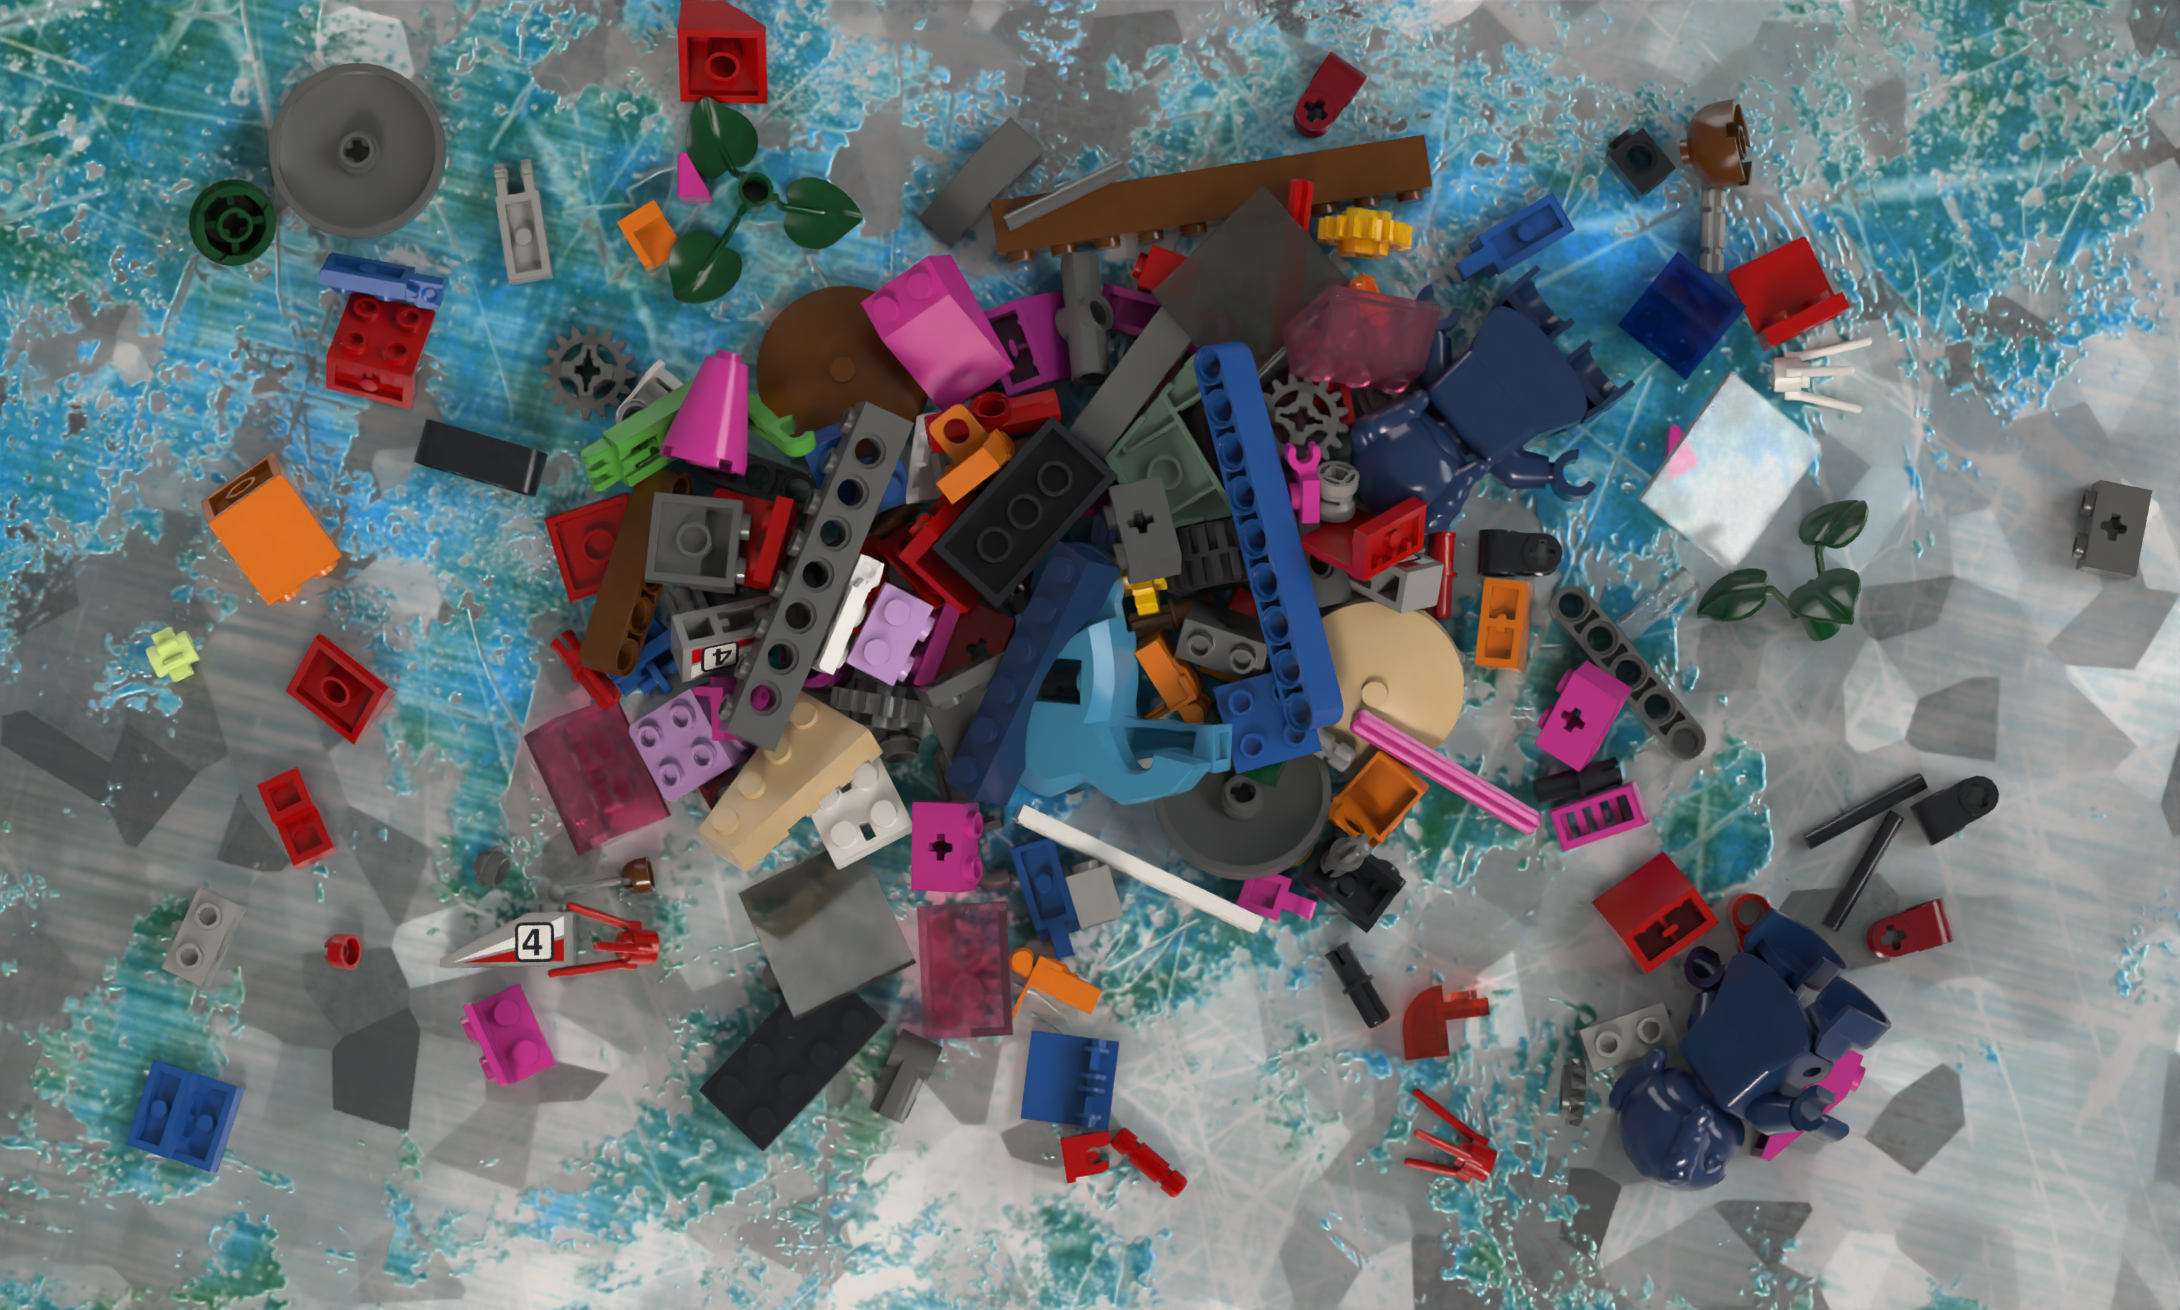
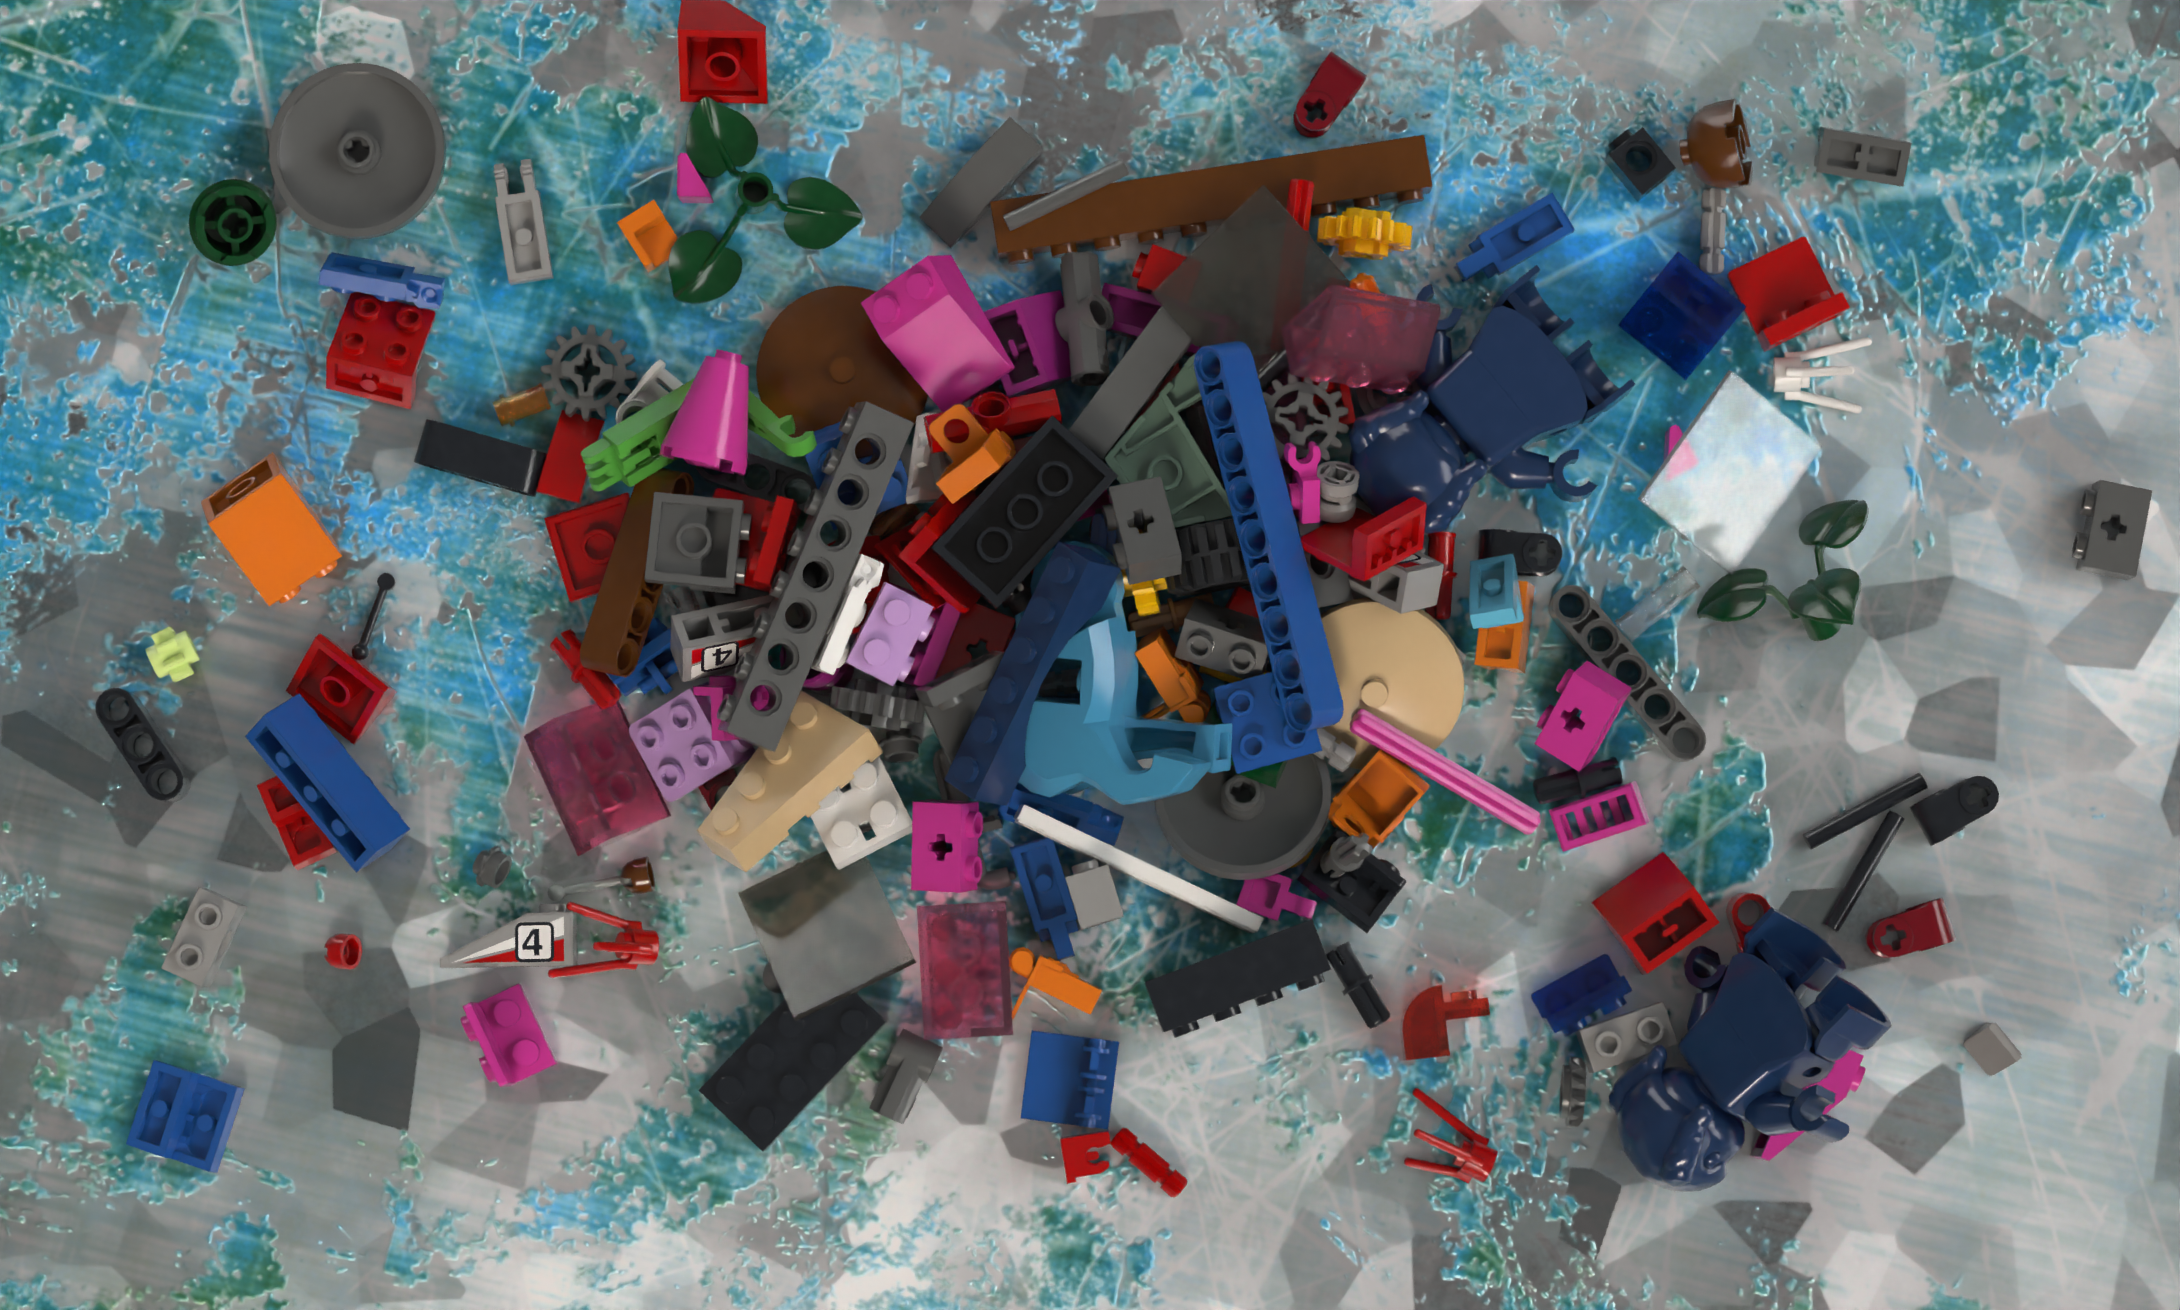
(124, 734): none -> black beam
(327, 782): none -> blue brick
(386, 583): none -> black hinge
(521, 404): none -> clear orange pin
(564, 468): none -> red slope
(1068, 809): none -> blue hinge
(1237, 976): none -> black brick
(1494, 592): none -> medium azure slope
(1579, 993): none -> clear blue bracket
(1862, 156): none -> dark grey hinge
(1992, 1049): none -> light grey slope

